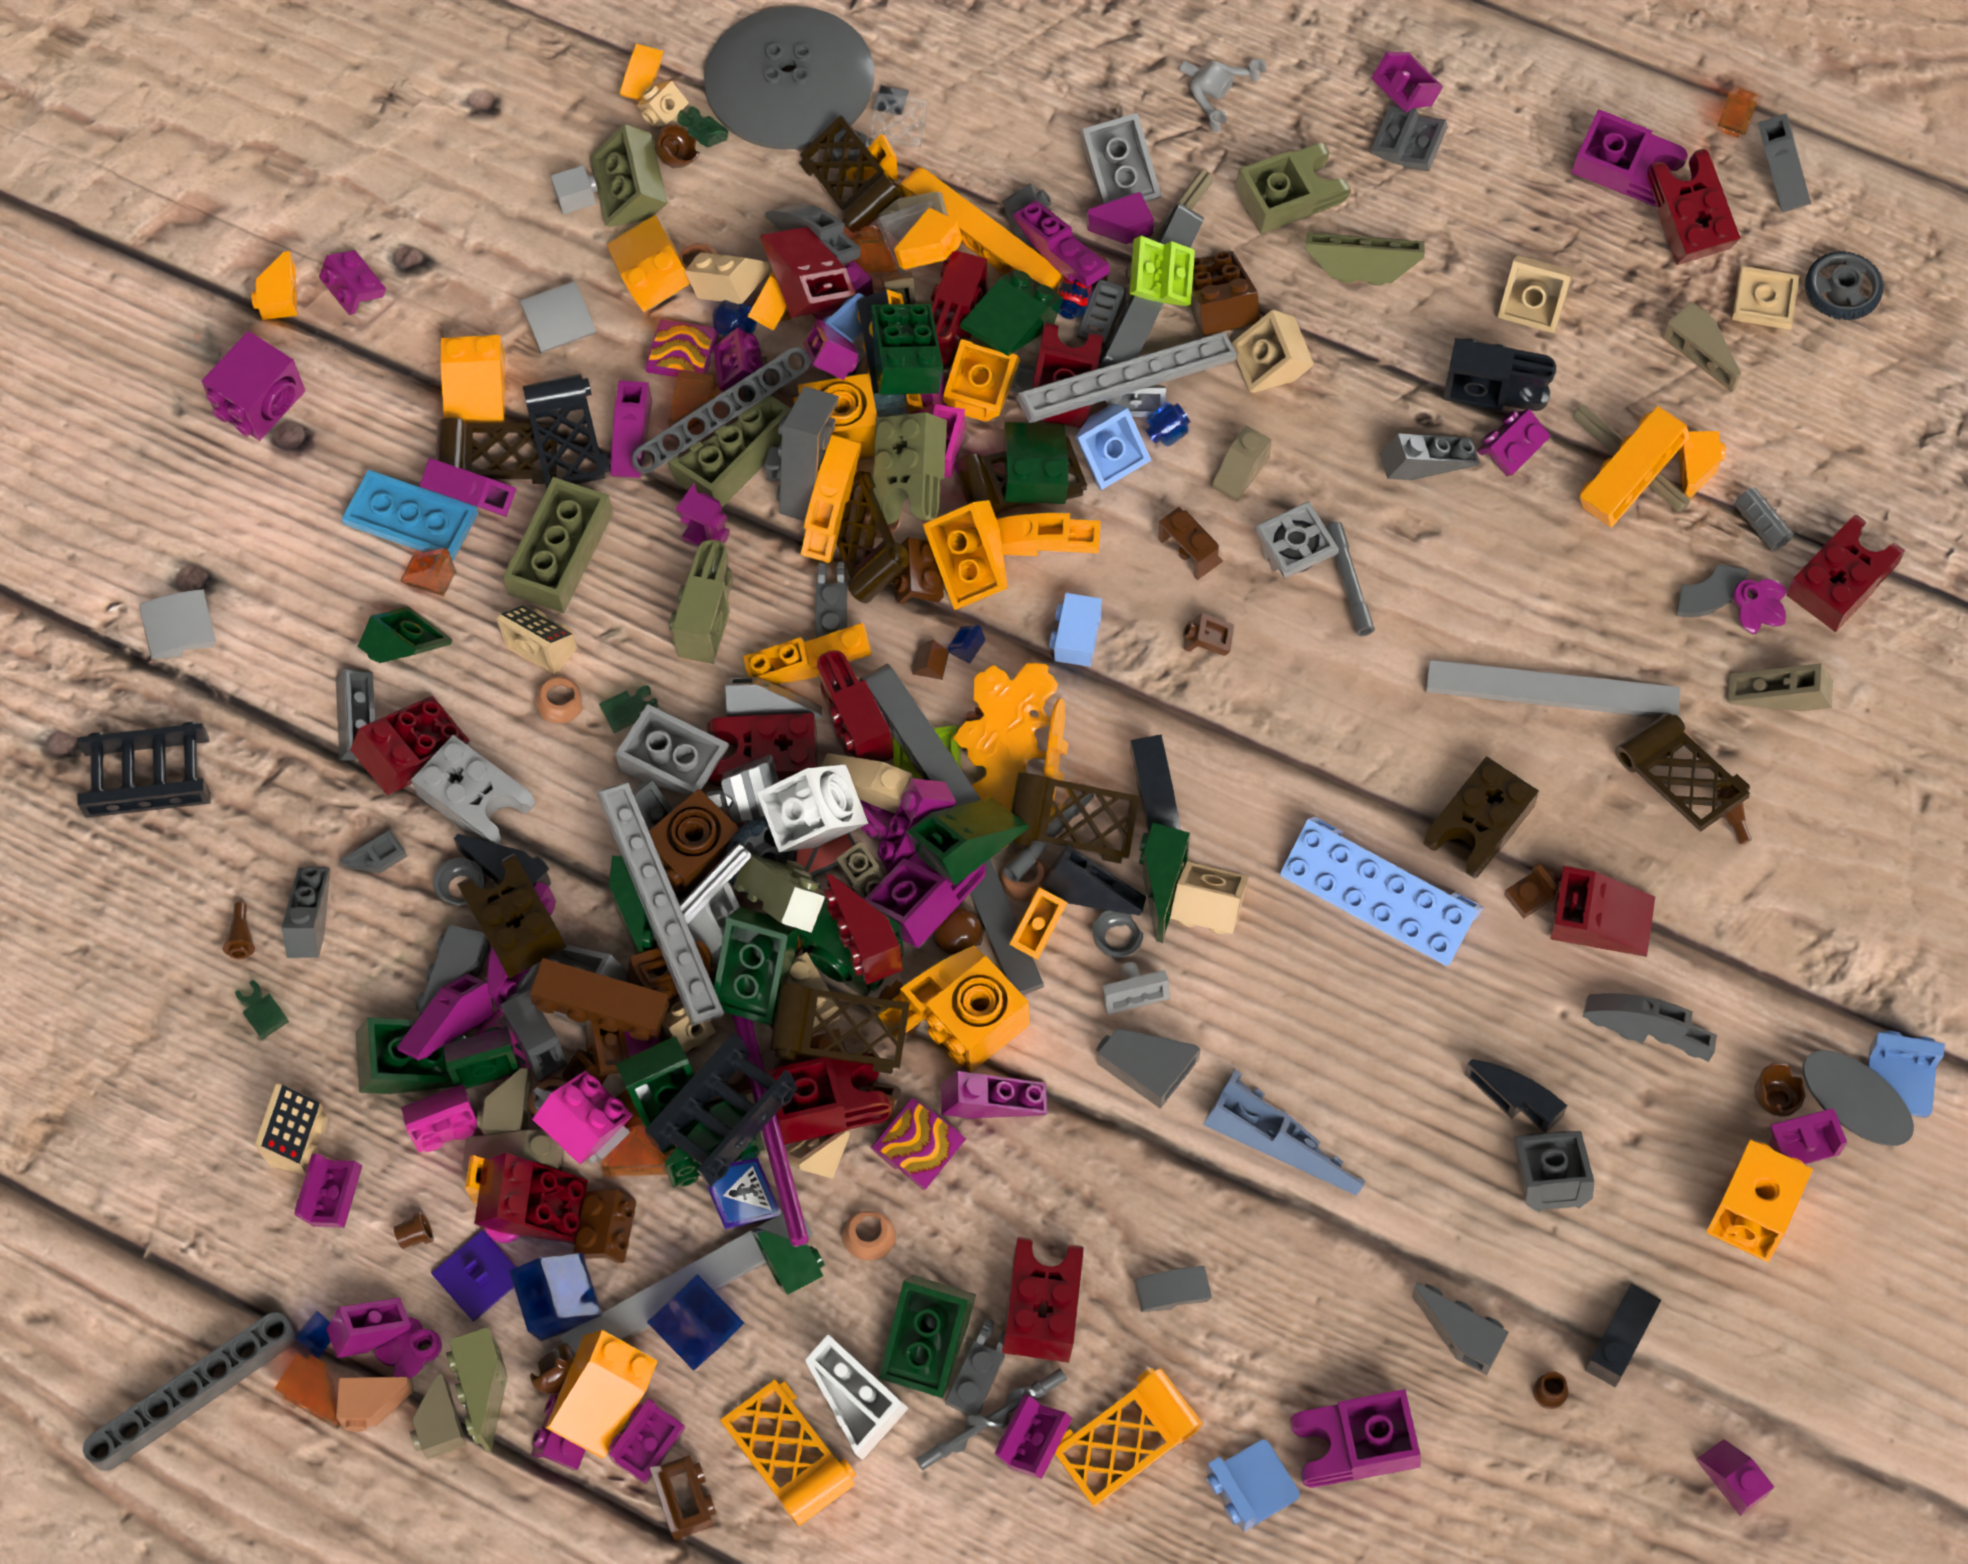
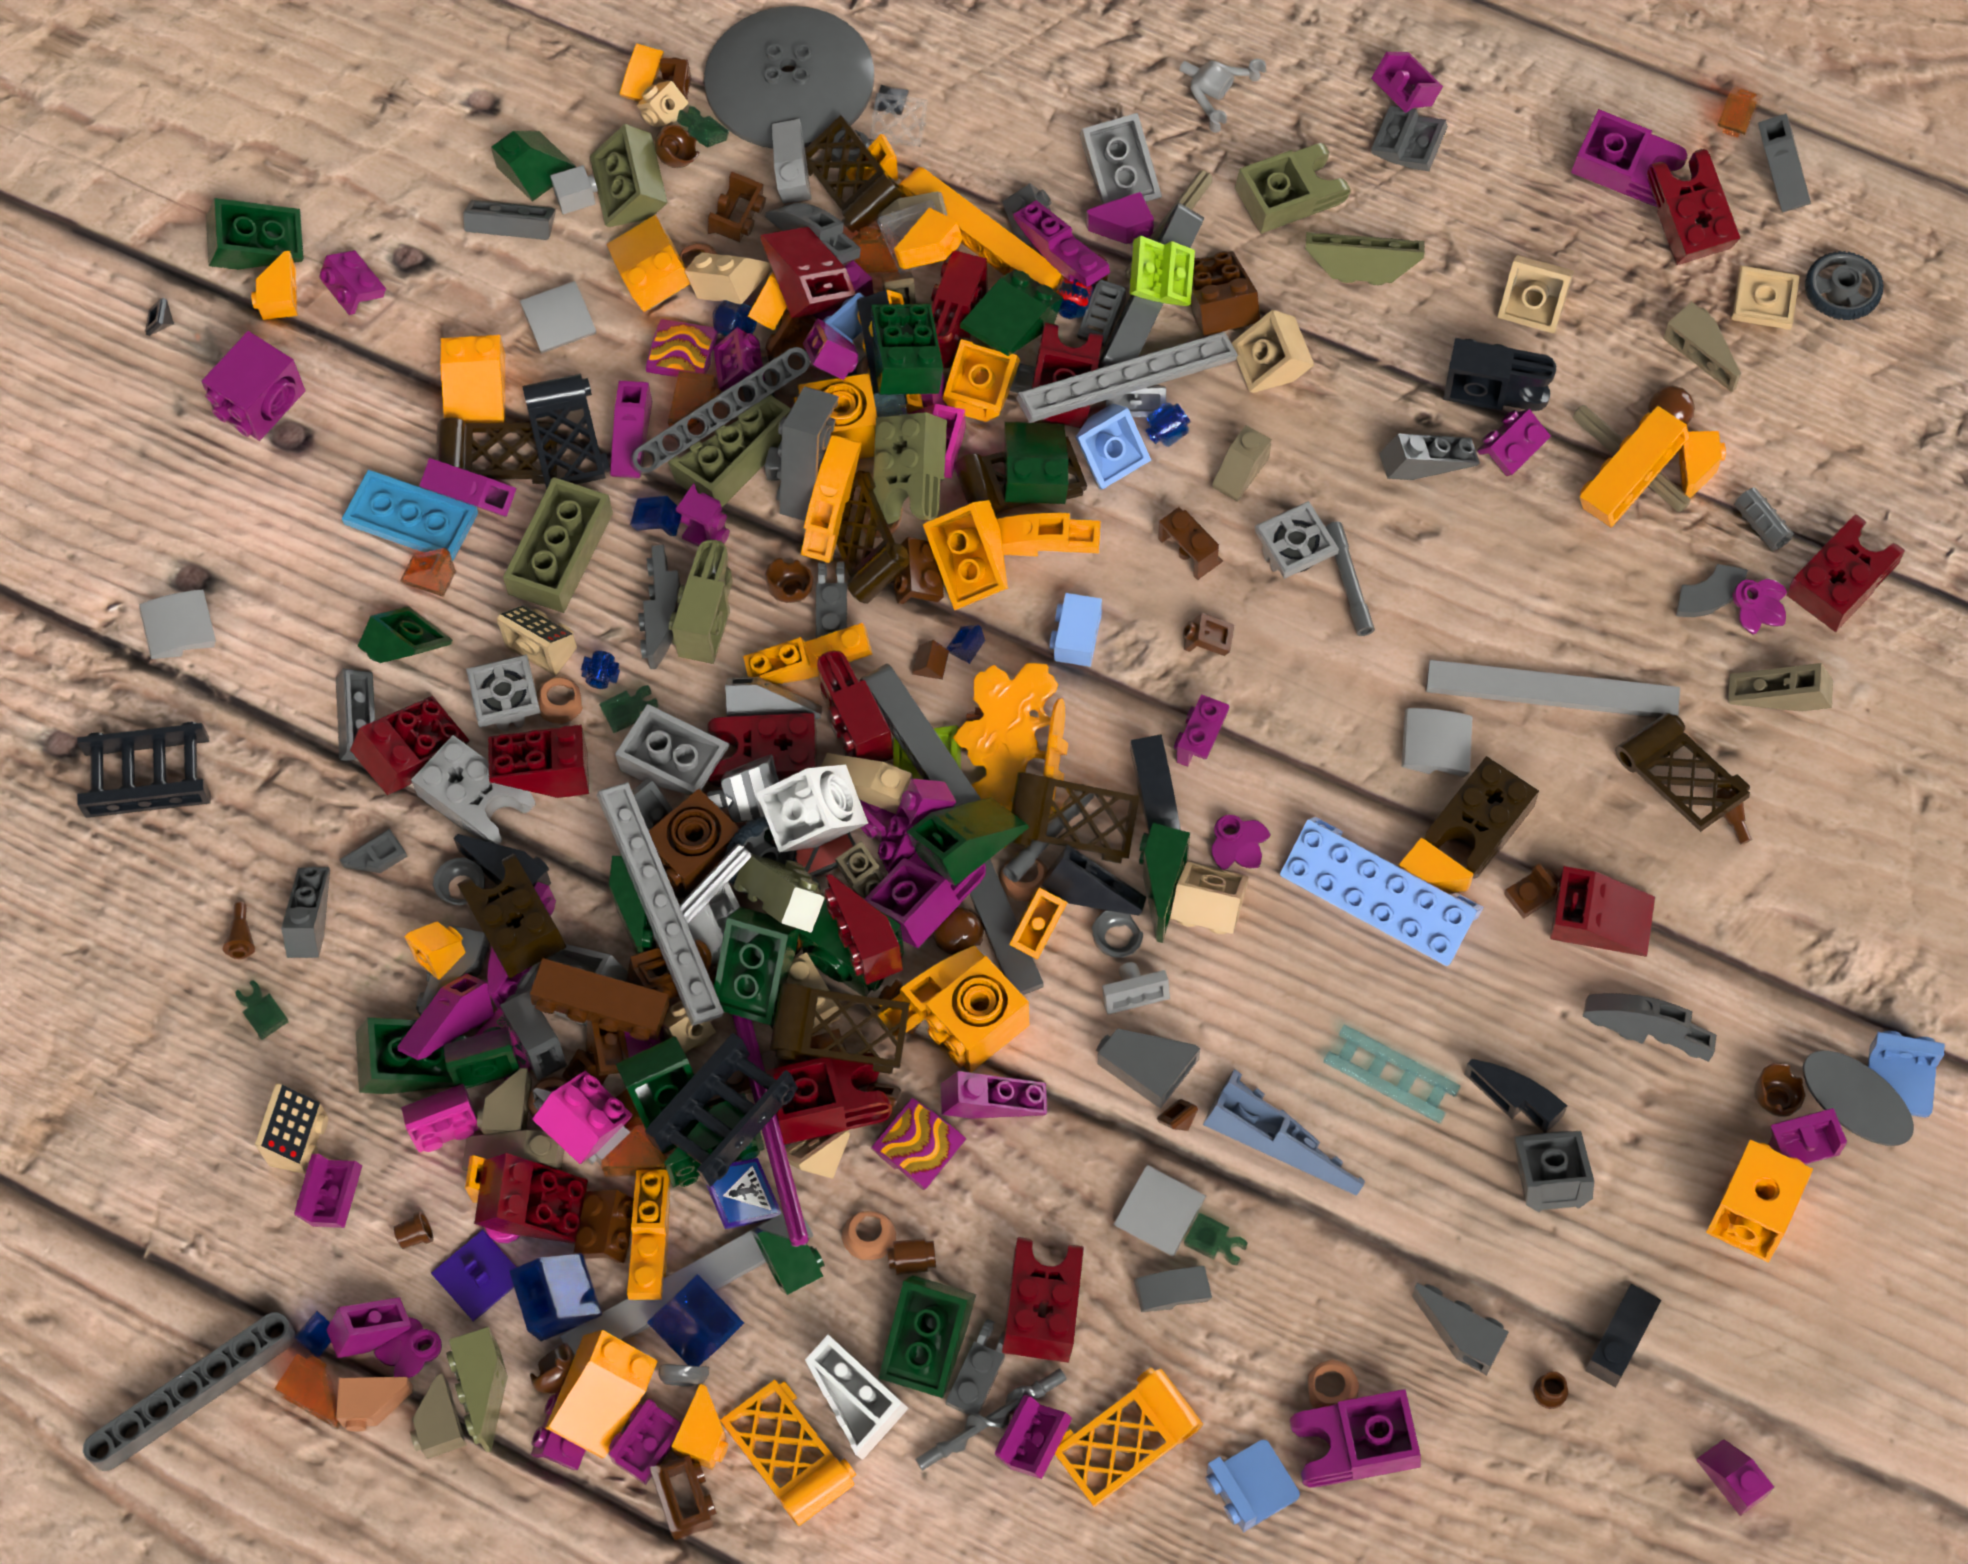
(158, 317): none -> black slope
(251, 234): none -> dark green slope
(436, 947): none -> light orange slope
(504, 693): none -> light grey piece
(509, 219): none -> dark grey slope
(529, 160): none -> dark green slope
(541, 761): none -> dark red slope
(600, 669): none -> clear blue gear
(649, 1235): none -> light orange slope
(656, 514): none -> clear blue bracket
(659, 608): none -> dark grey slope
(678, 72): none -> reddish brown bracket
(683, 1375): none -> dark grey piece
(701, 1432): none -> light orange slope
(738, 188): none -> reddish brown window
(788, 581): none -> reddish brown hair
(789, 335): none -> reddish brown bracket
(790, 162): none -> light grey slope
(912, 1256): none -> reddish brown brick
(1160, 1210): none -> light grey slope
(1179, 1115): none -> reddish brown slope
(1201, 729): none -> magenta bracket
(1210, 1237): none -> clear green plate
(1240, 847): none -> magenta plate
(1351, 1383): none -> nougat piece
(1400, 1092): none -> clear light blue bar
(1436, 868): none -> light orange slope
(1437, 741): none -> light grey slope
(1674, 401): none -> reddish brown hair

